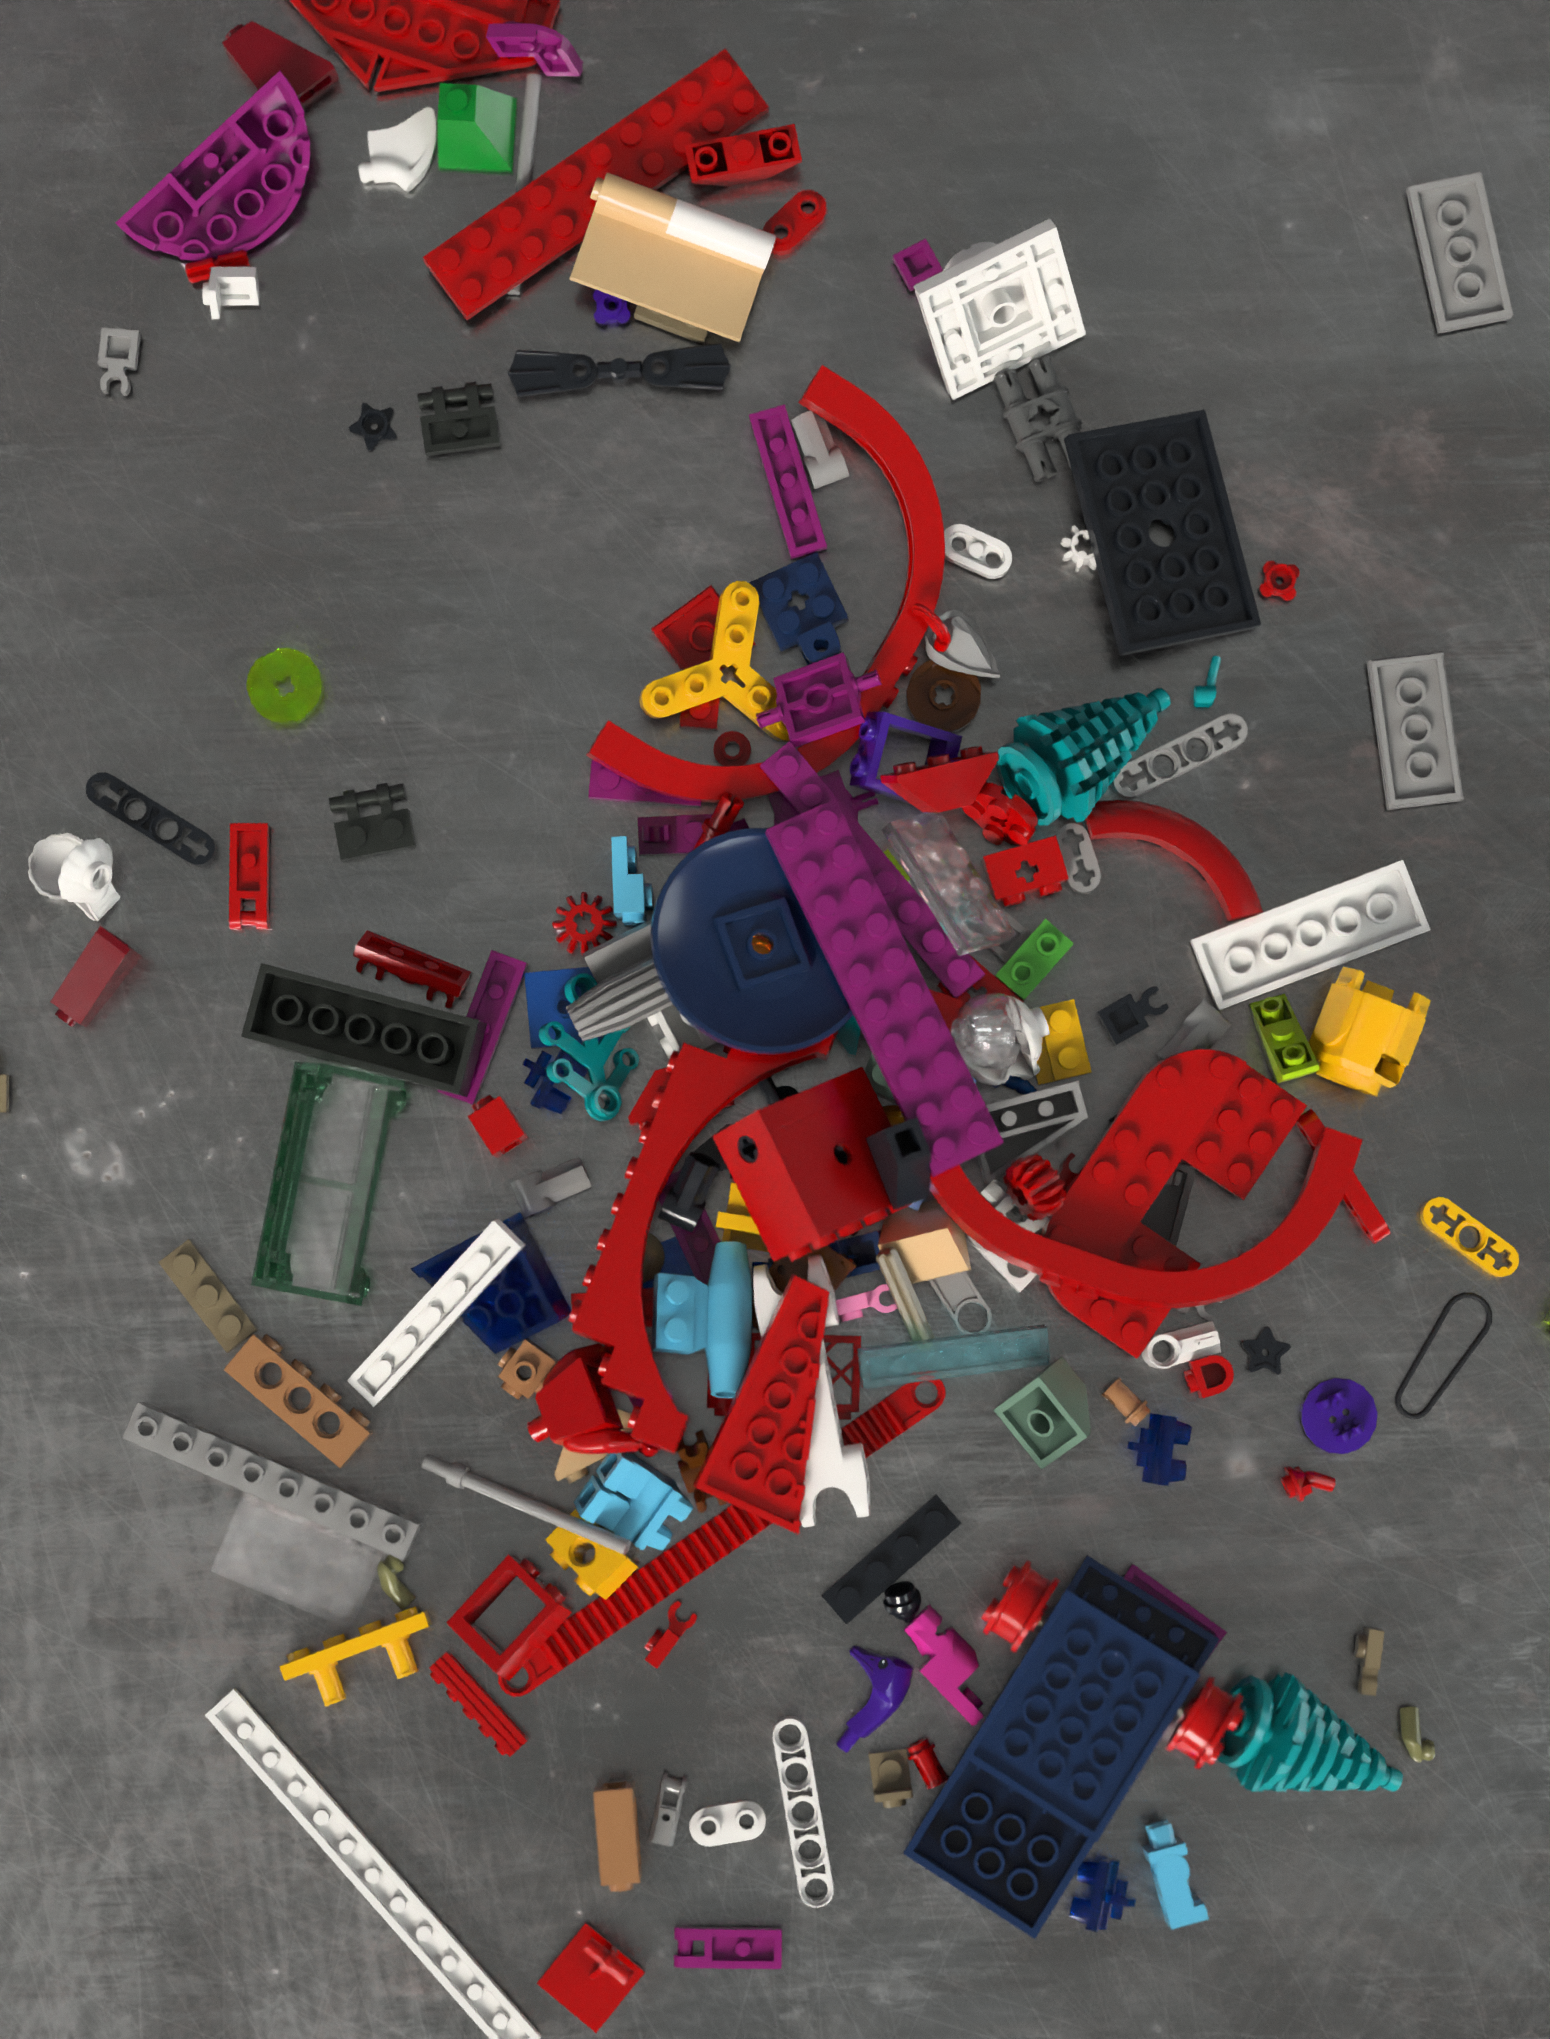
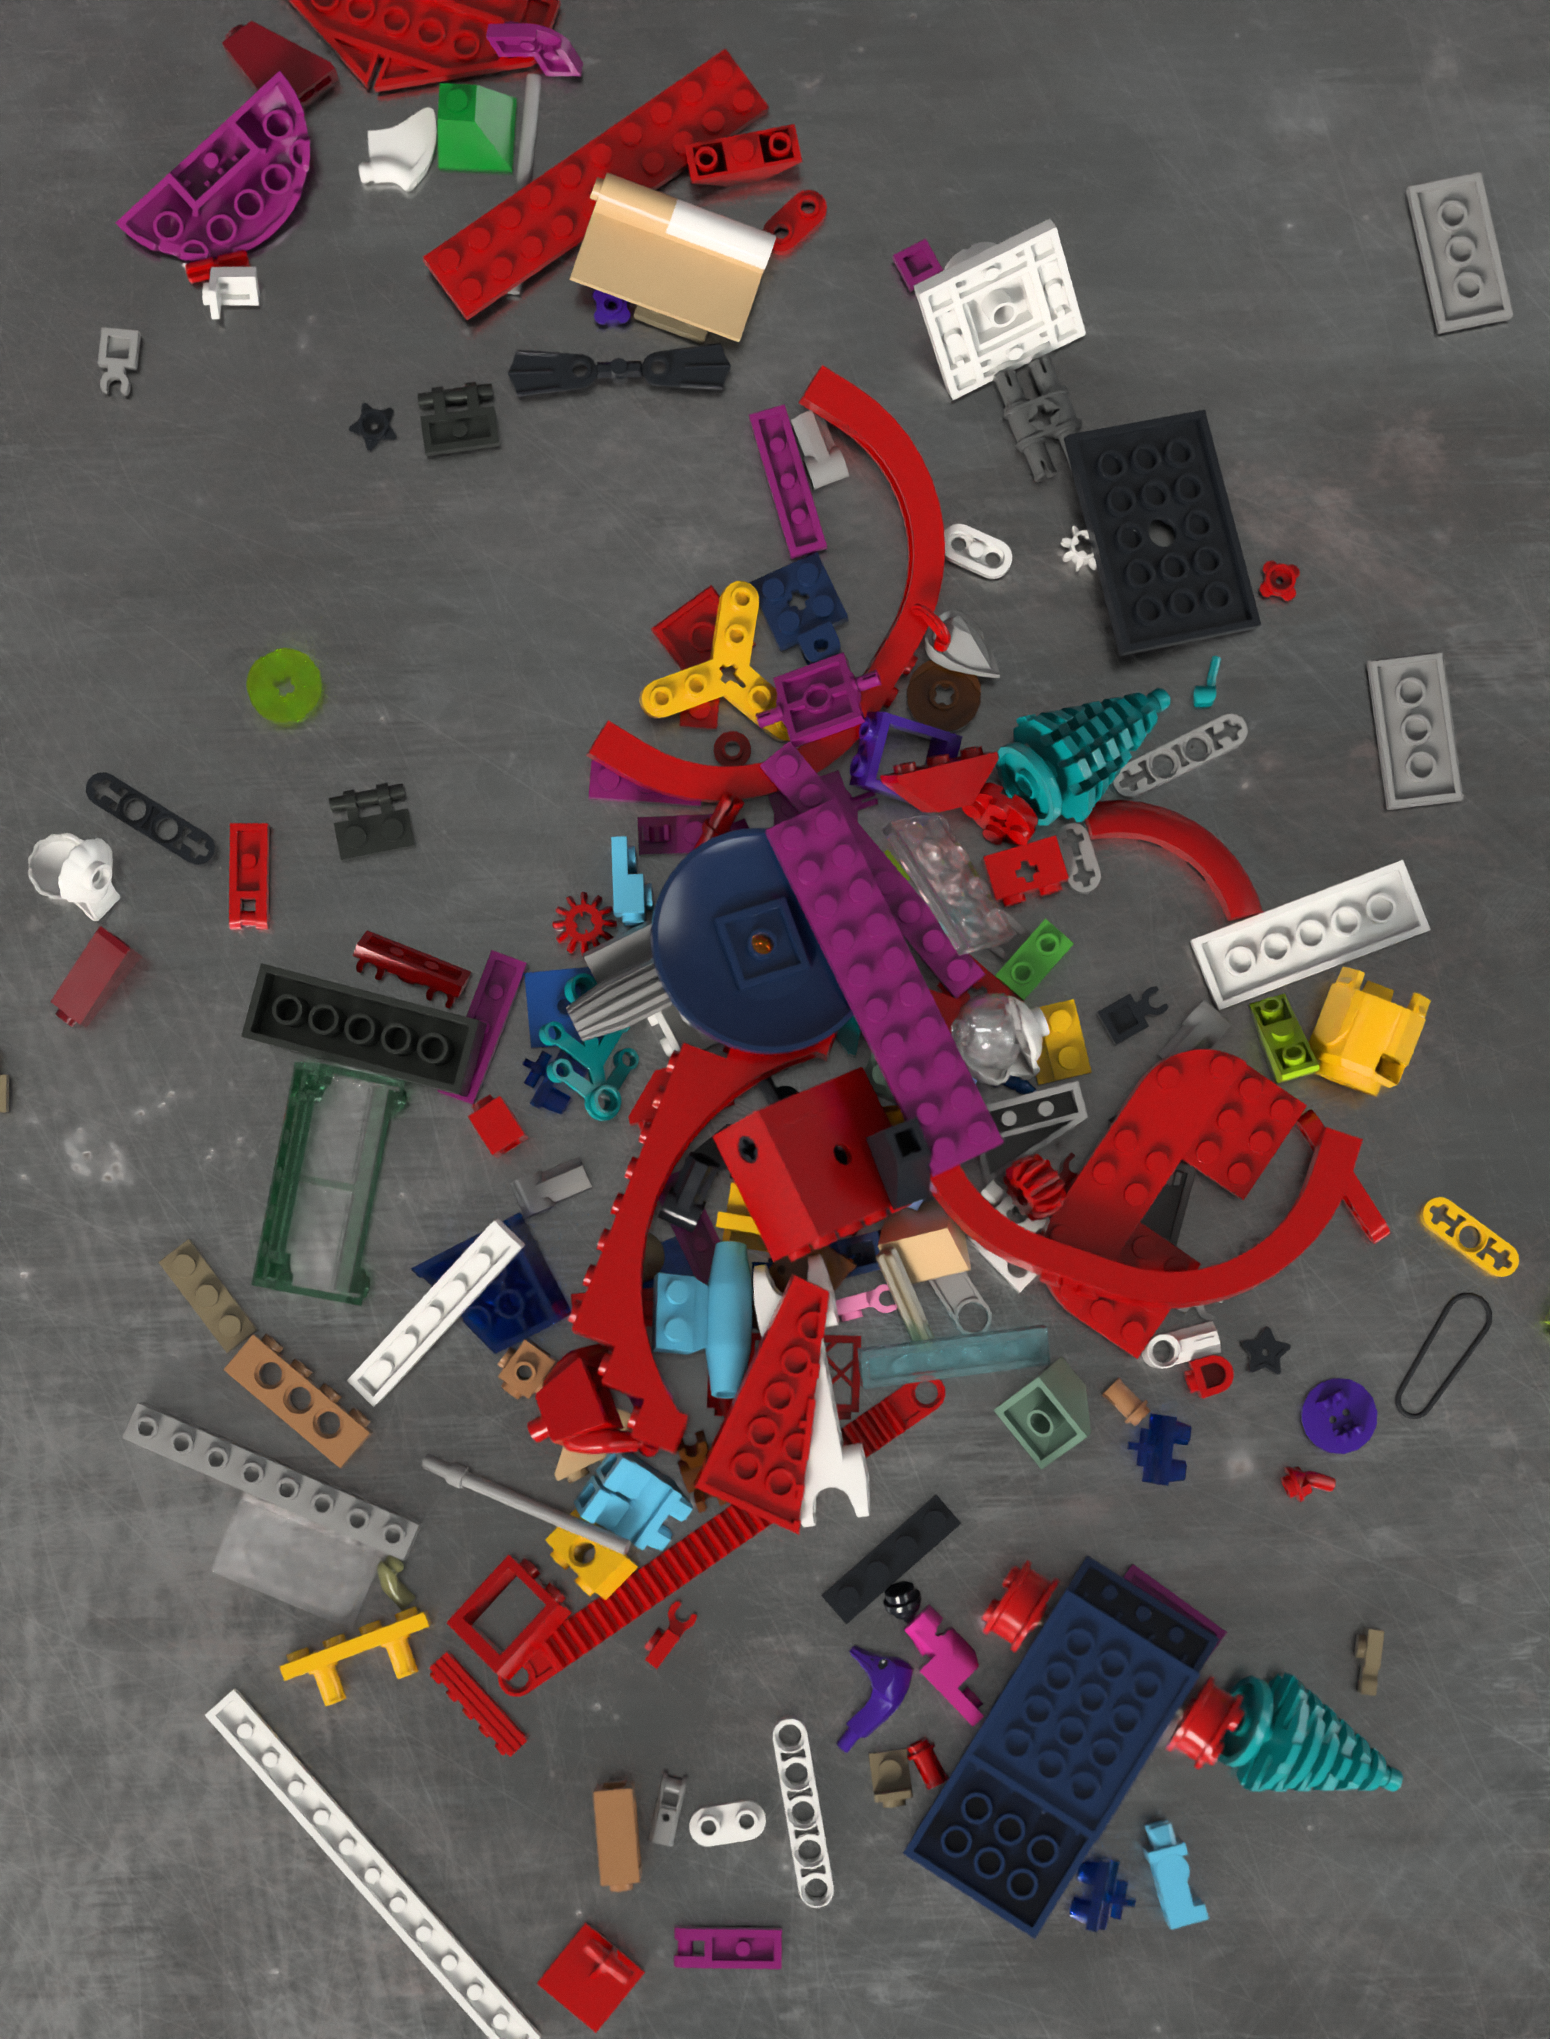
(1411, 1736): olive arm -> none

